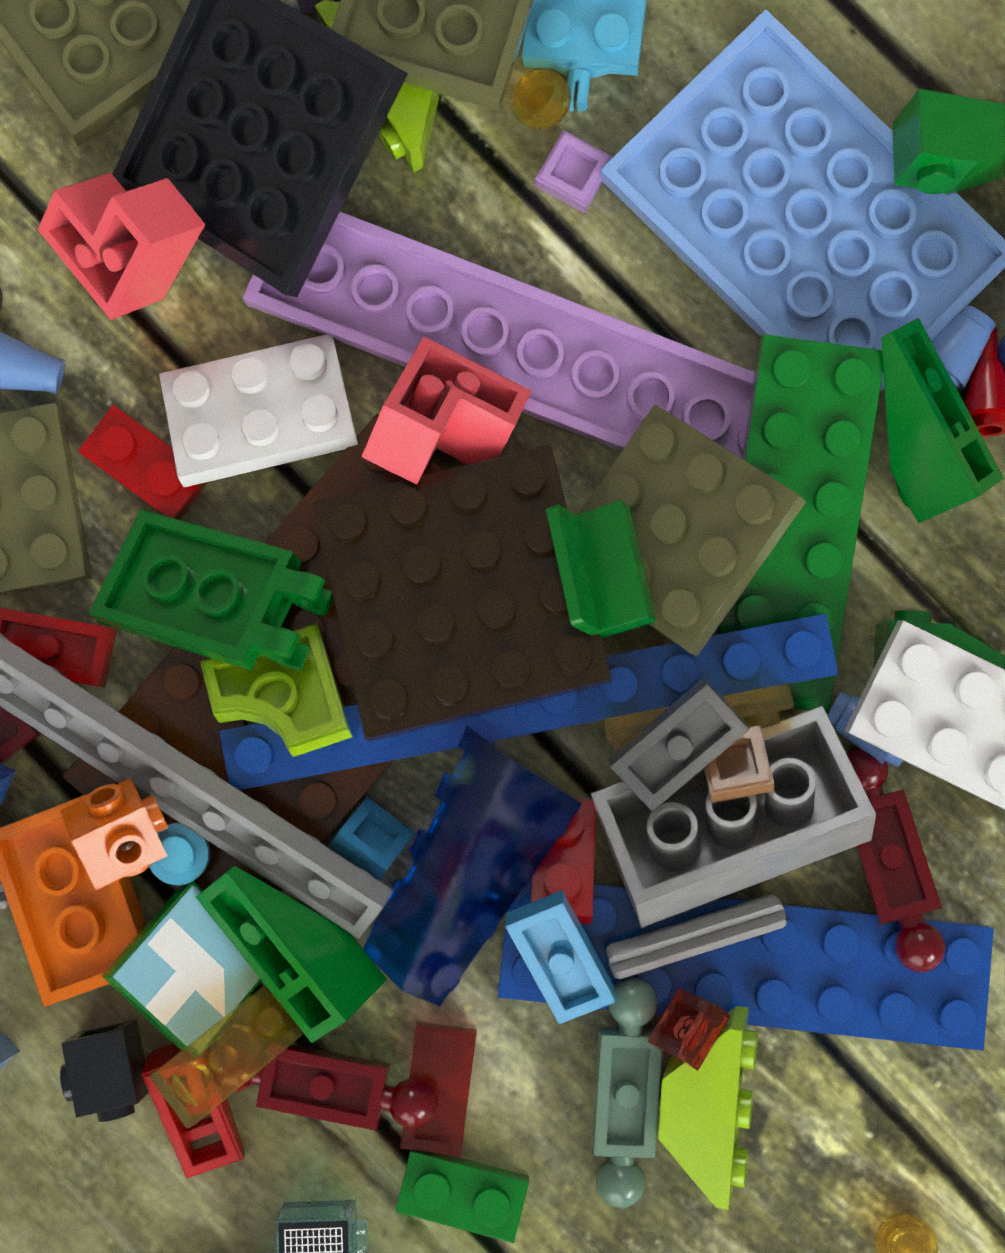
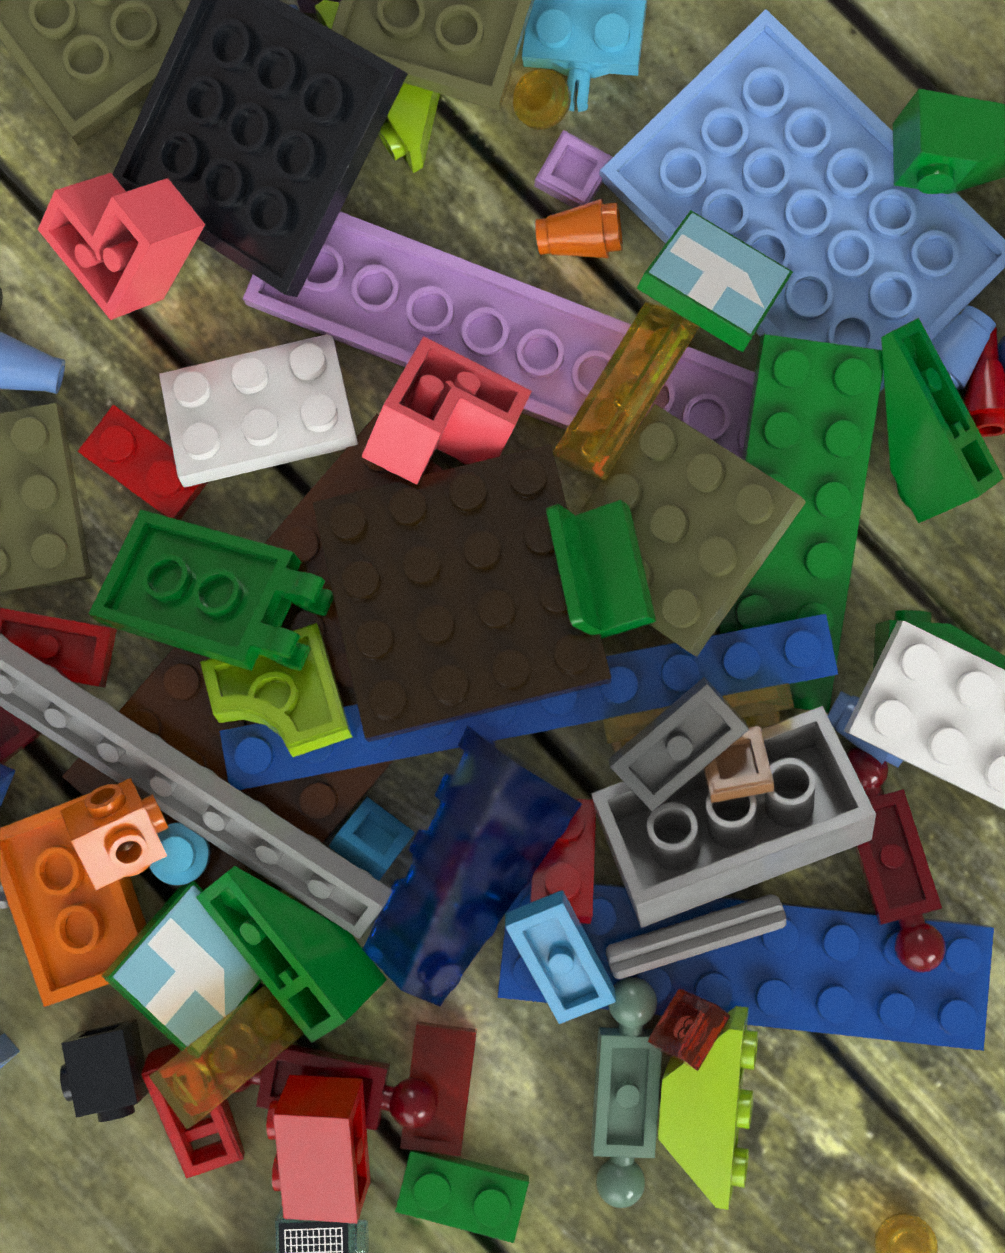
(320, 1148): none -> brick
(581, 231): none -> orange cone
(625, 391): none -> clear yellow plate
(715, 280): none -> tile

